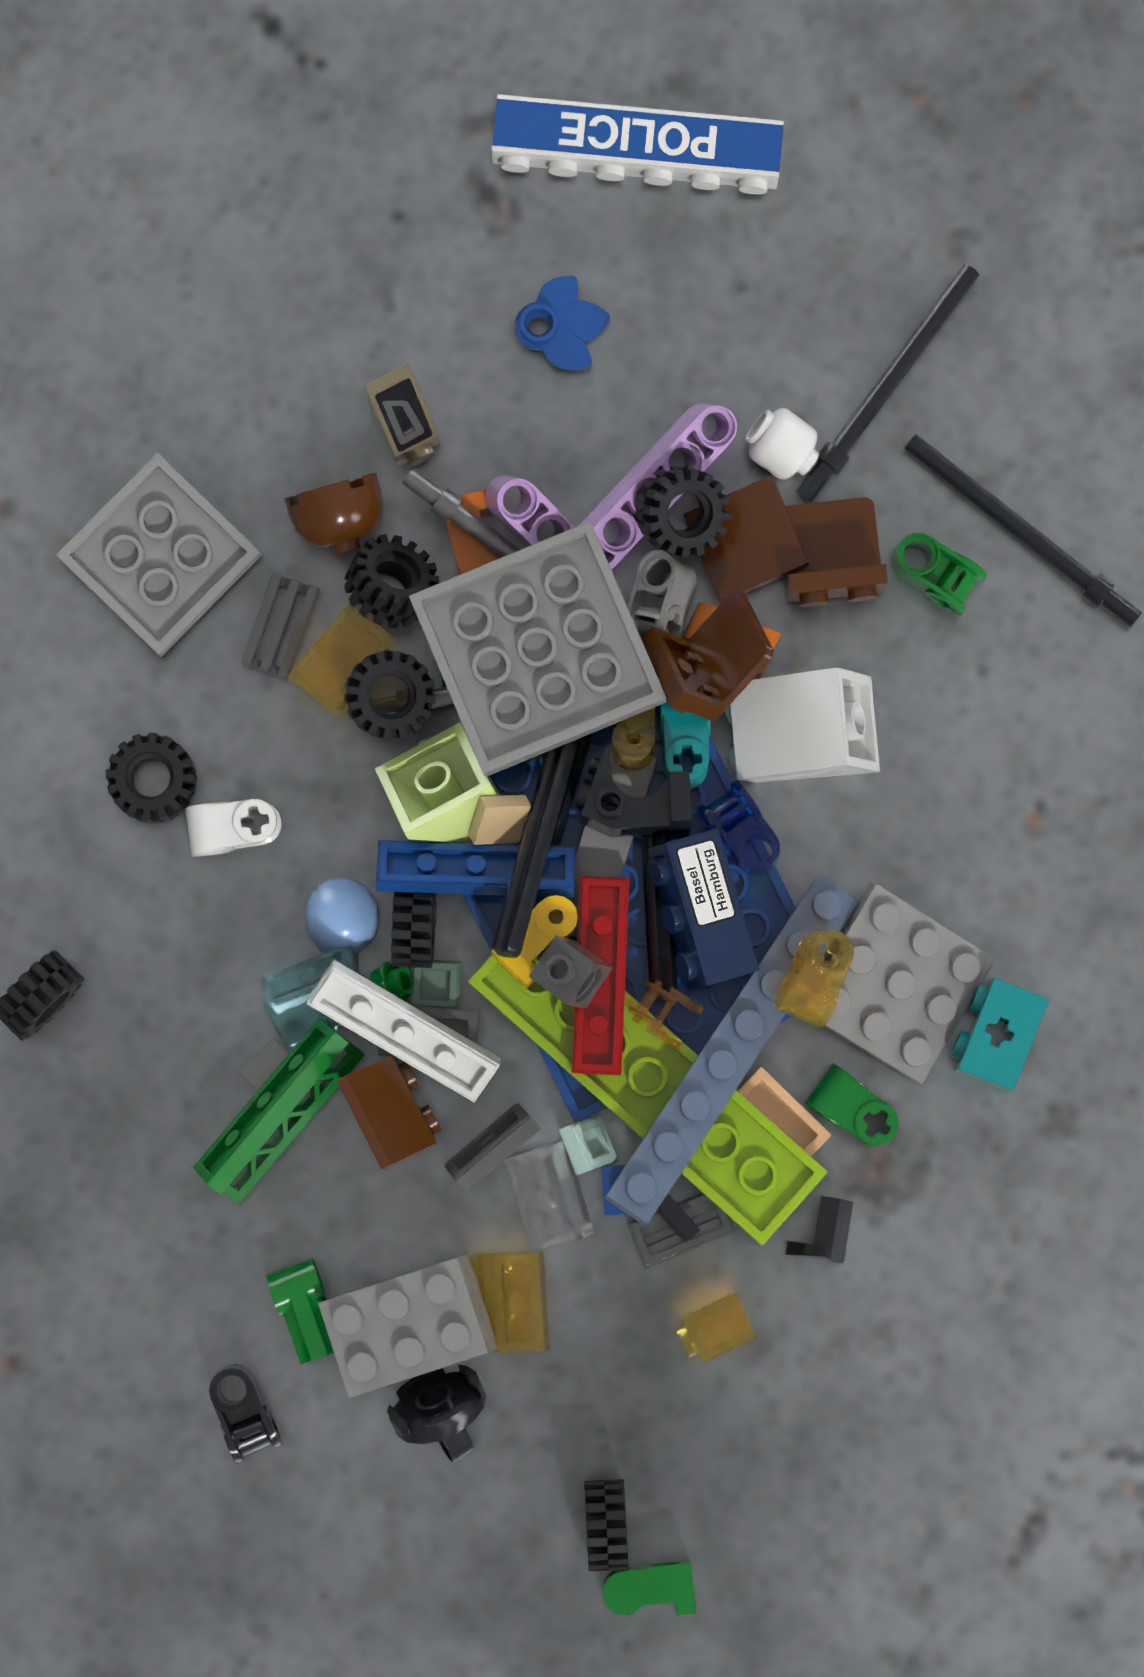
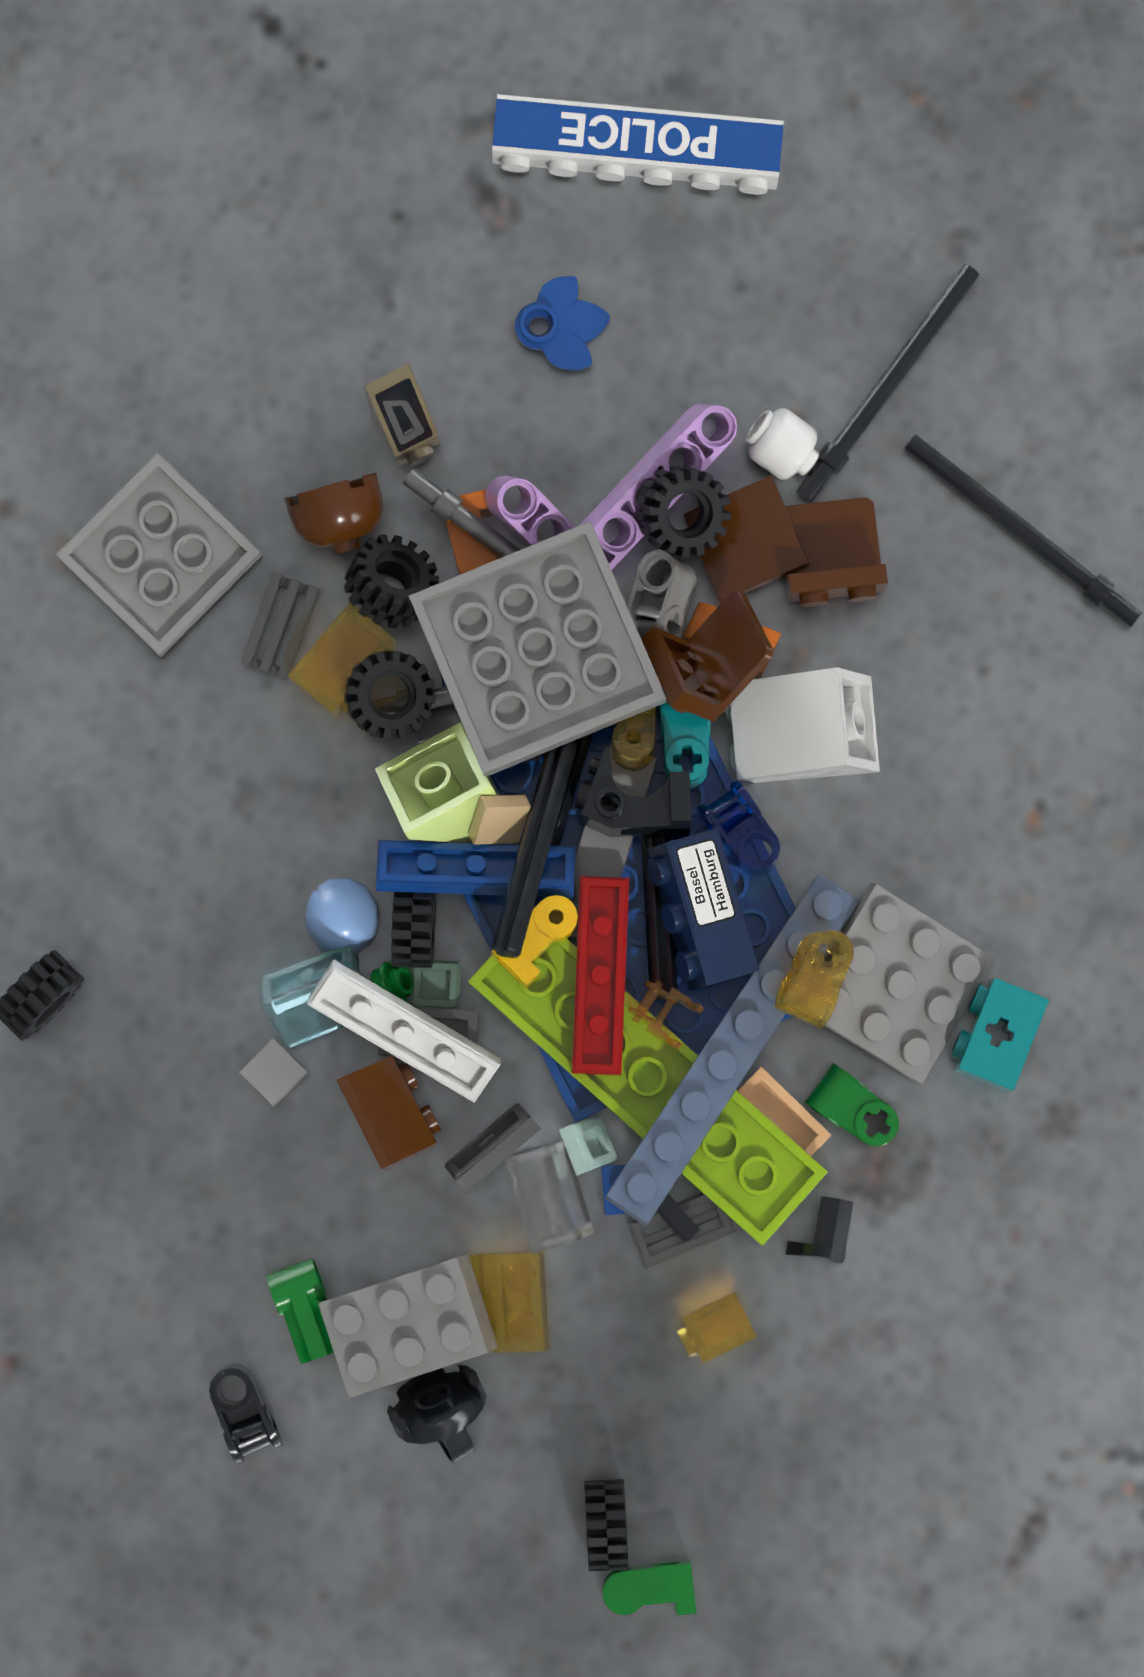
(130, 757): black tyre -> none
(223, 828): white piece -> none
(273, 1106): green fence -> none
(570, 972): dark grey brick -> none
(944, 568): green piece -> none

